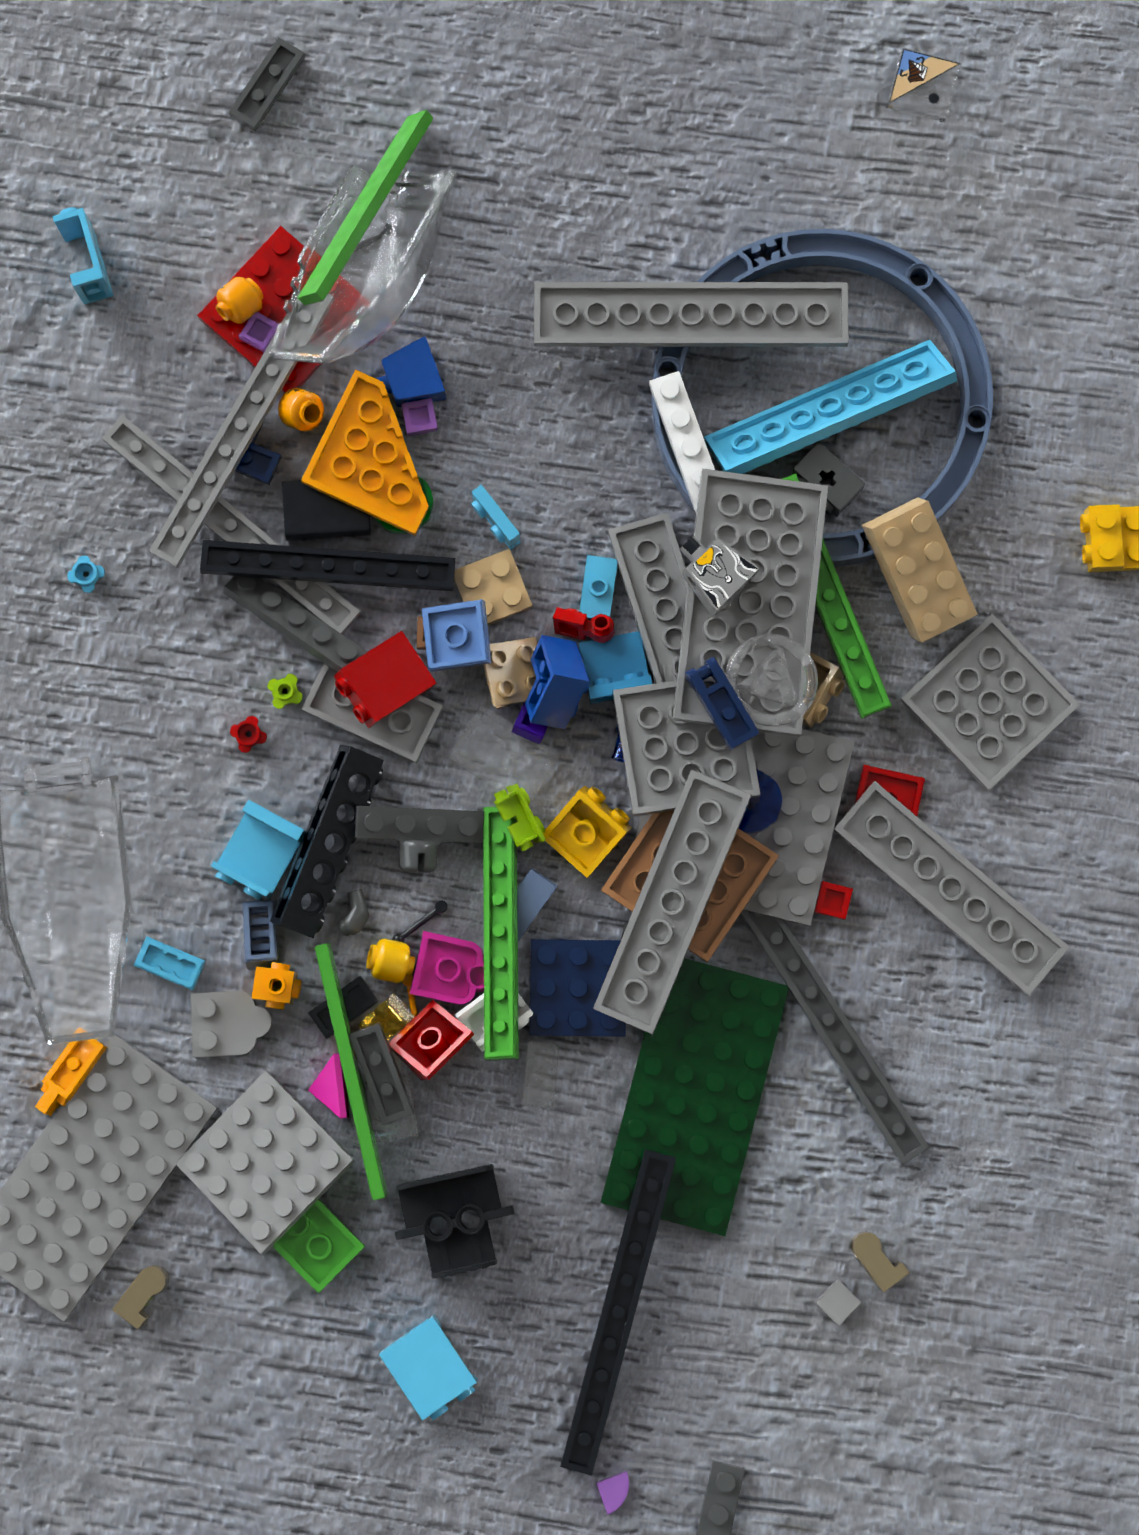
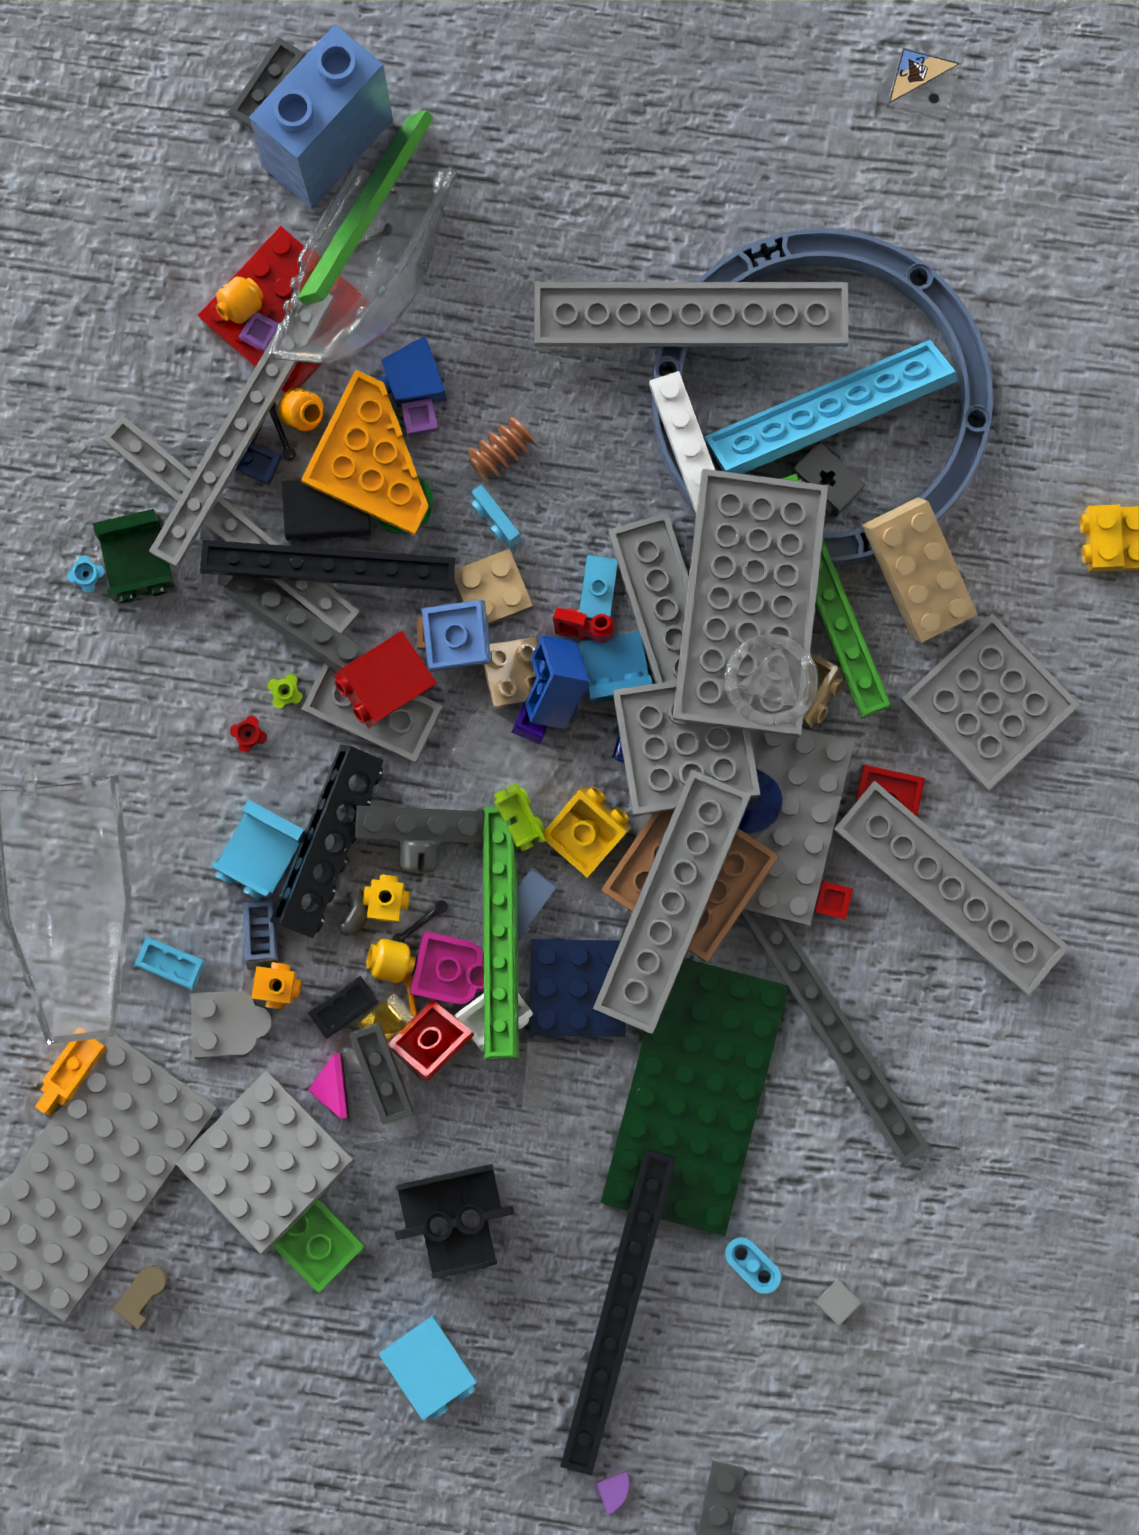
(90, 283): medium azure panel -> none
(127, 558): none -> dark green panel
(288, 452): none -> black hinge
(322, 116): none -> medium blue brick
(351, 1071): bright green tile -> none
(387, 911): none -> yellow brick
(500, 449): none -> nougat piece
(716, 572): light grey torso -> none
(722, 704): dark blue plate -> none
(752, 1265): none -> medium azure plate
(868, 1252): dark tan leg -> none

